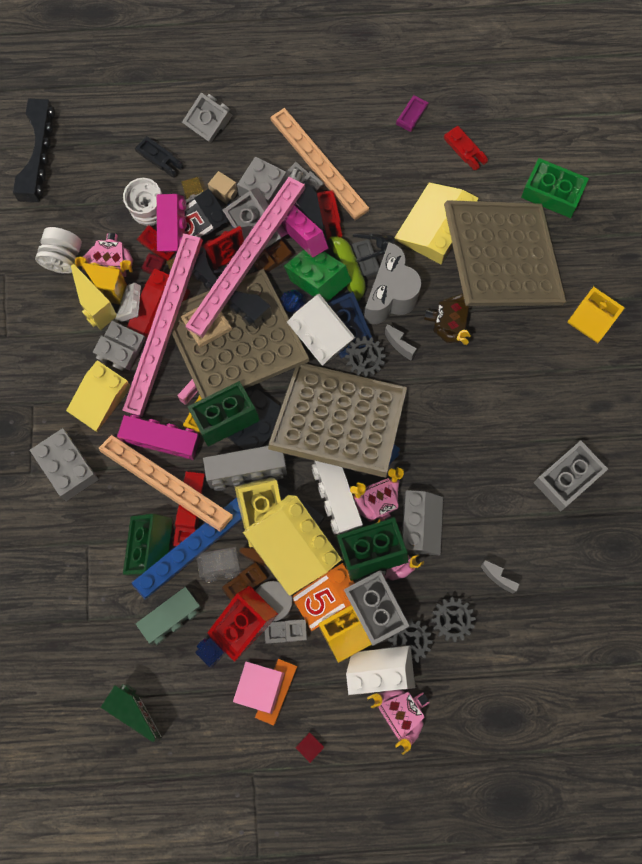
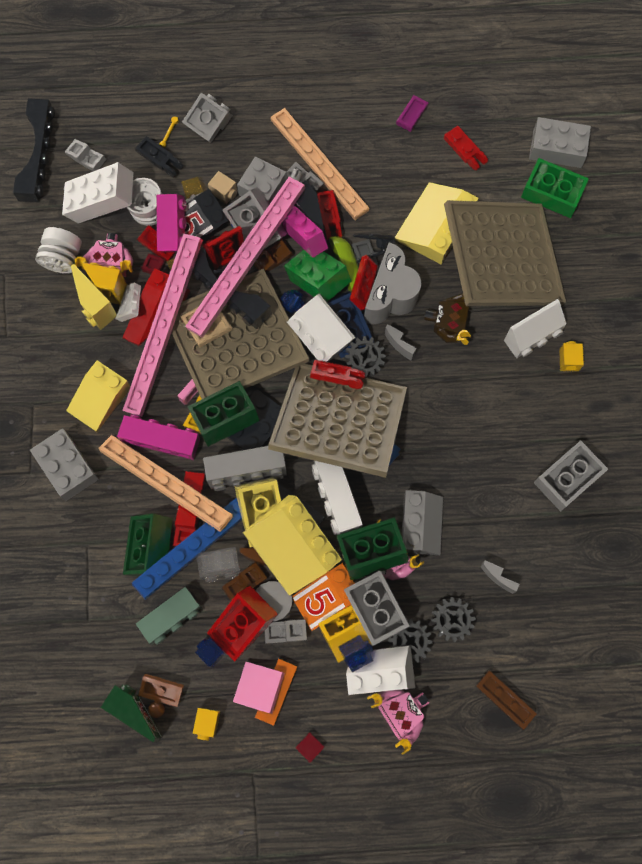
(85, 156): none -> light grey slope
(98, 193): none -> white brick
(119, 346): light grey plate -> none
(162, 692): none -> dark orange plate
(174, 121): none -> yellow hinge
(206, 723): none -> yellow brick
(337, 374): none -> red hinge
(356, 653): none -> clear blue brick
(363, 282): none -> red tile
(378, 499): bright pink torso -> none
(506, 700): none -> reddish brown plate
(536, 329): none -> white slope
(560, 142): none -> light grey brick
(571, 356): none -> yellow brick
(595, 315): yellow slope -> none

